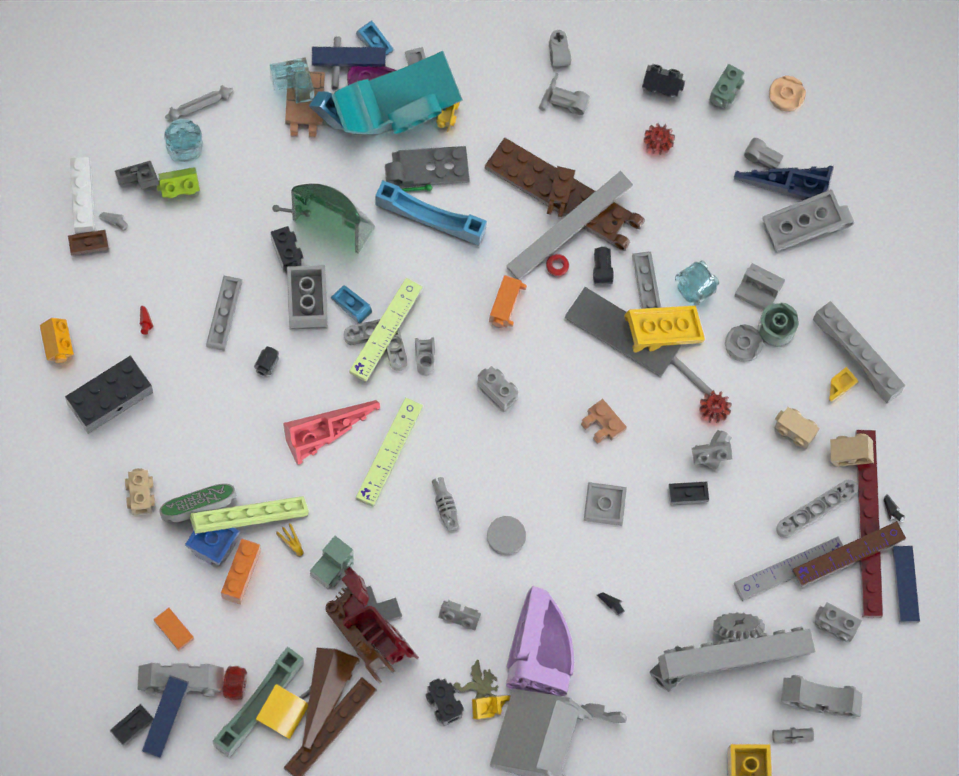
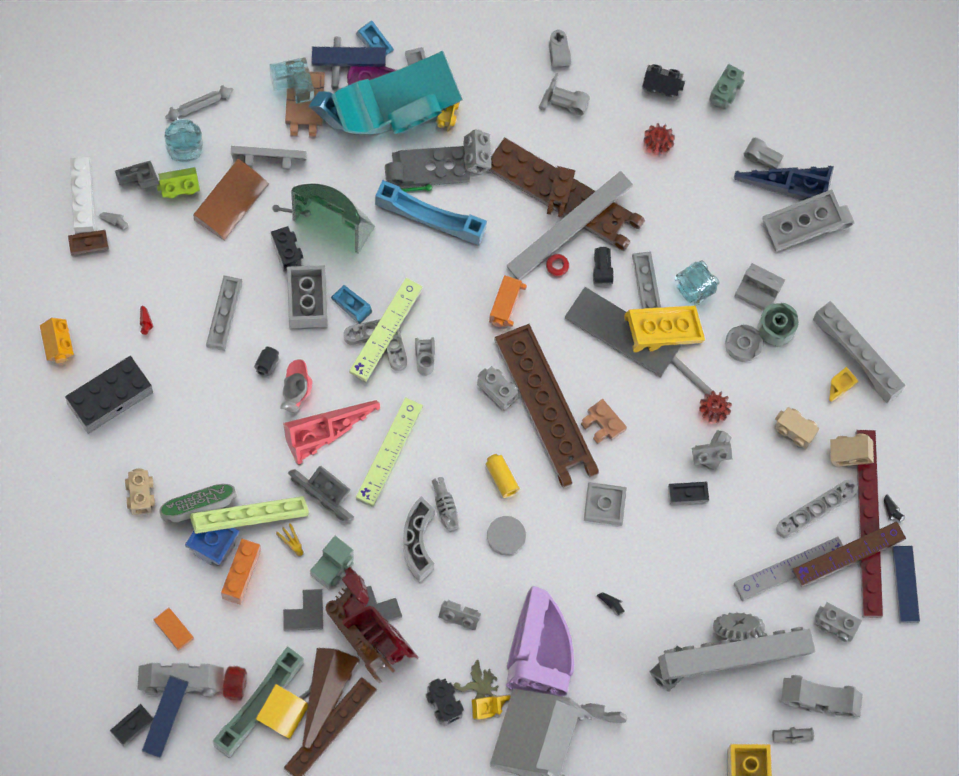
(230, 199): none -> dark orange slope
(250, 152): none -> light grey hinge
(296, 385): none -> light grey hair
(310, 616): none -> dark grey tile
(326, 488): none -> dark grey bracket
(413, 545): none -> light grey brick
(477, 151): none -> light grey brick
(502, 475): none -> yellow brick
(545, 402): none -> reddish brown hinge
(787, 93): light nougat tile -> none

